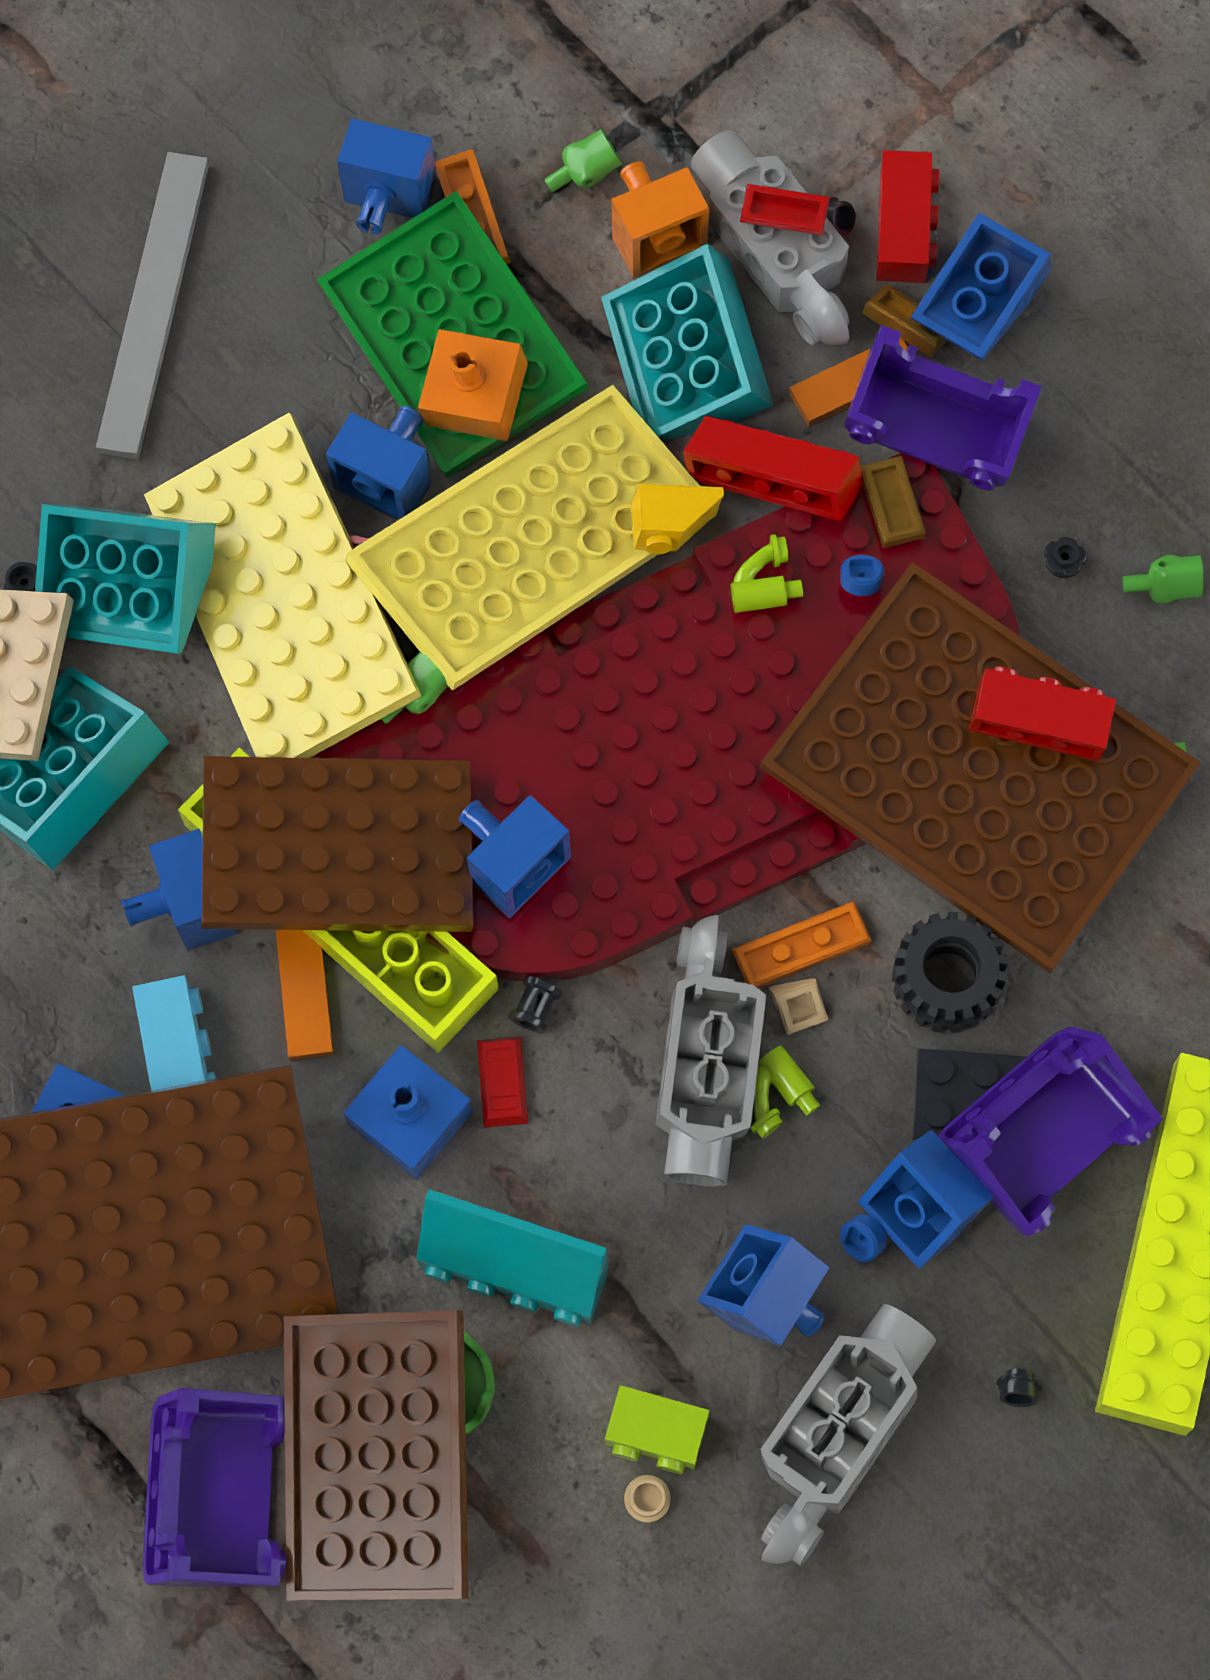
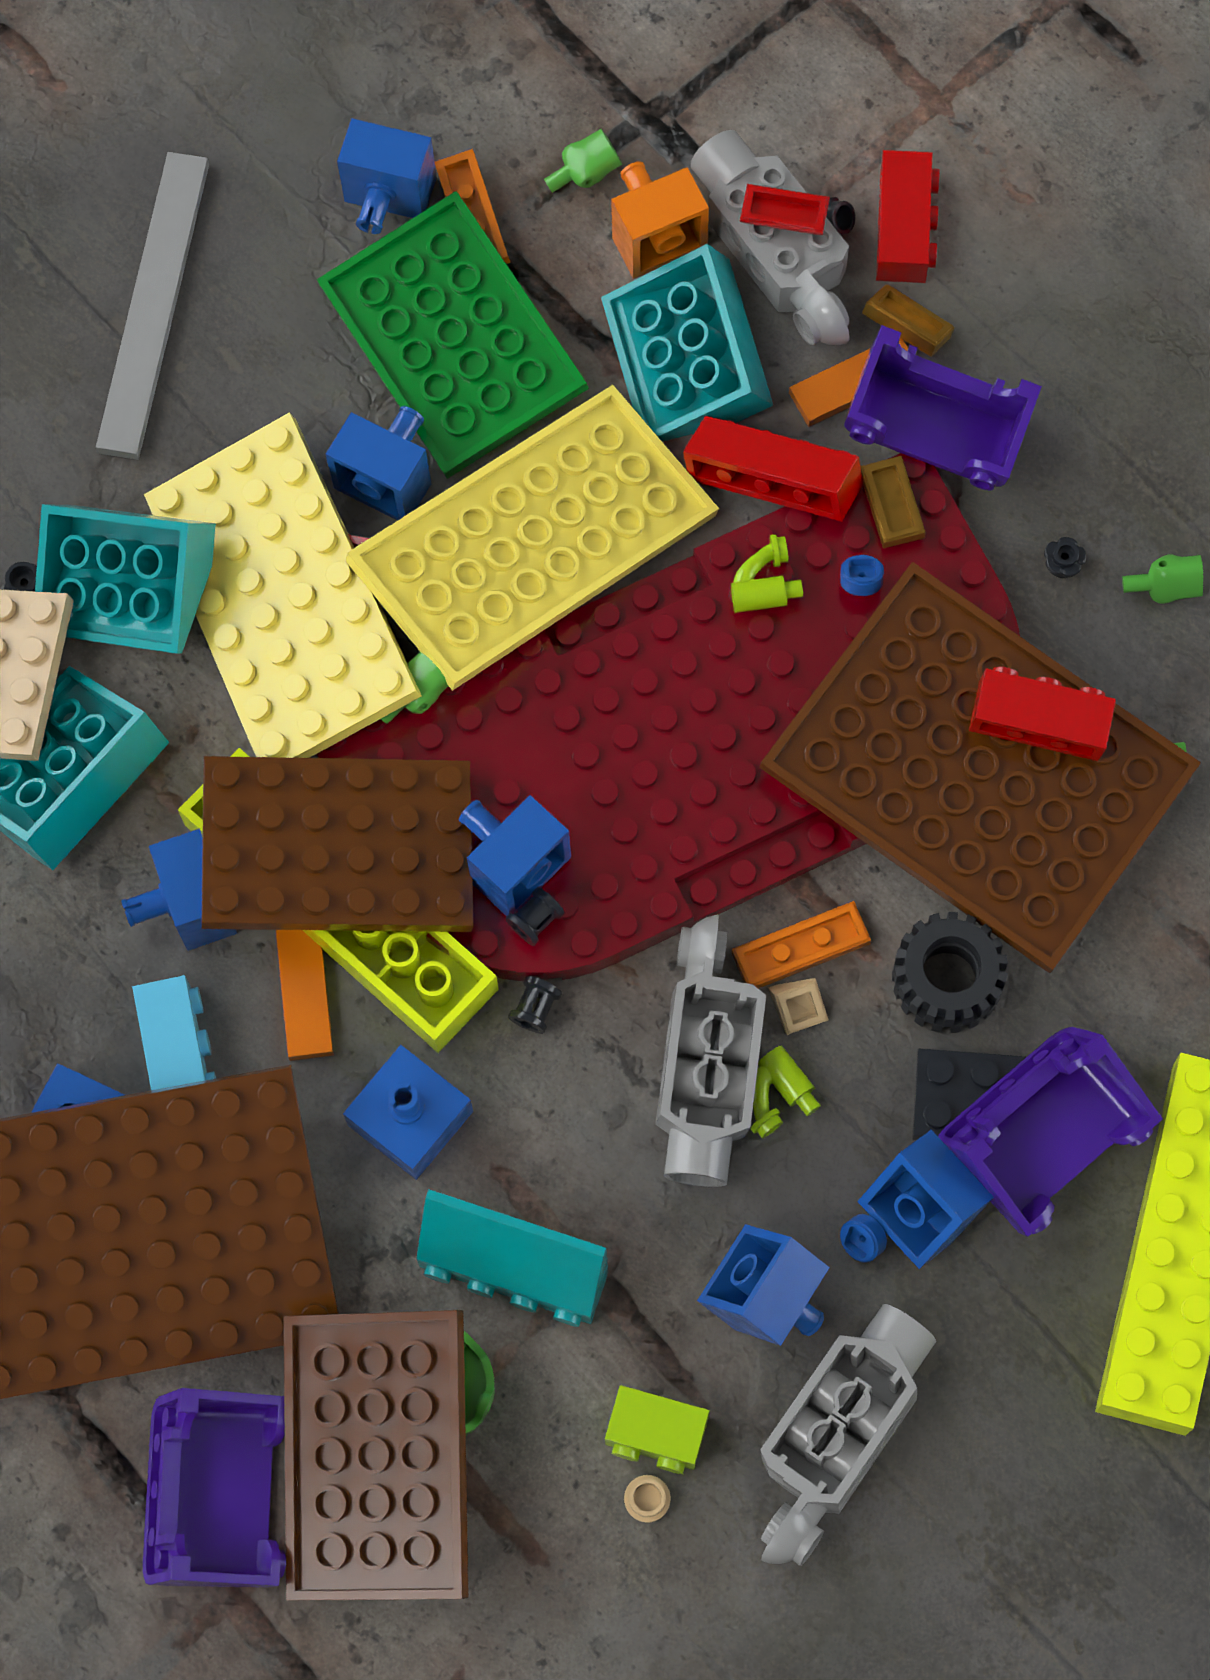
(473, 385): orange brick -> none
(502, 1082): red tile -> none
(535, 916): none -> black bush
(670, 514): yellow slope -> none
(983, 287): blue slope -> none
(1019, 1388): black plate -> none

